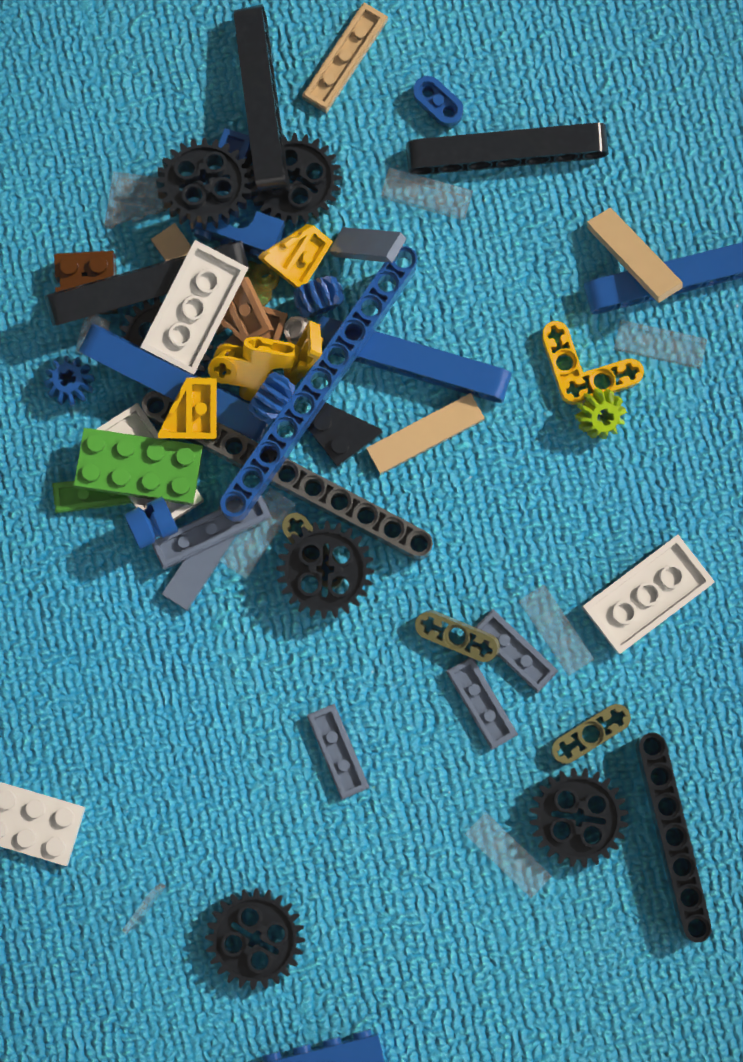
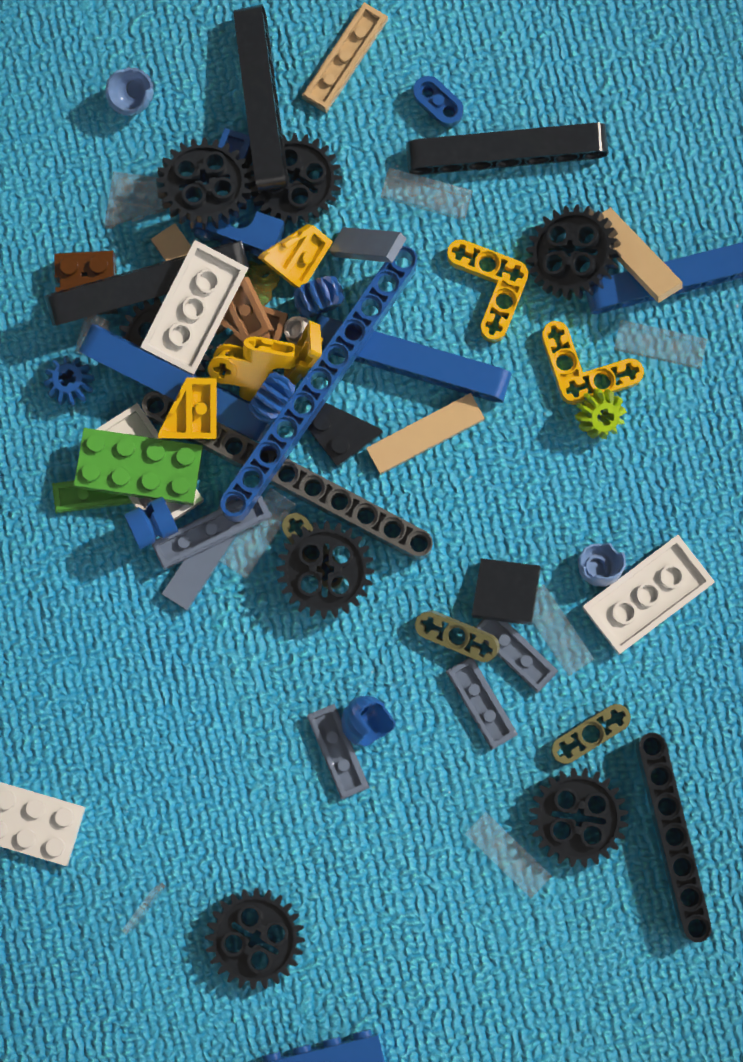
(129, 91): none -> medium blue hair
(366, 720): none -> blue hair
(503, 286): none -> yellow beam
(506, 591): none -> black tile
(577, 227): none -> black gear
(601, 564): none -> medium blue hair

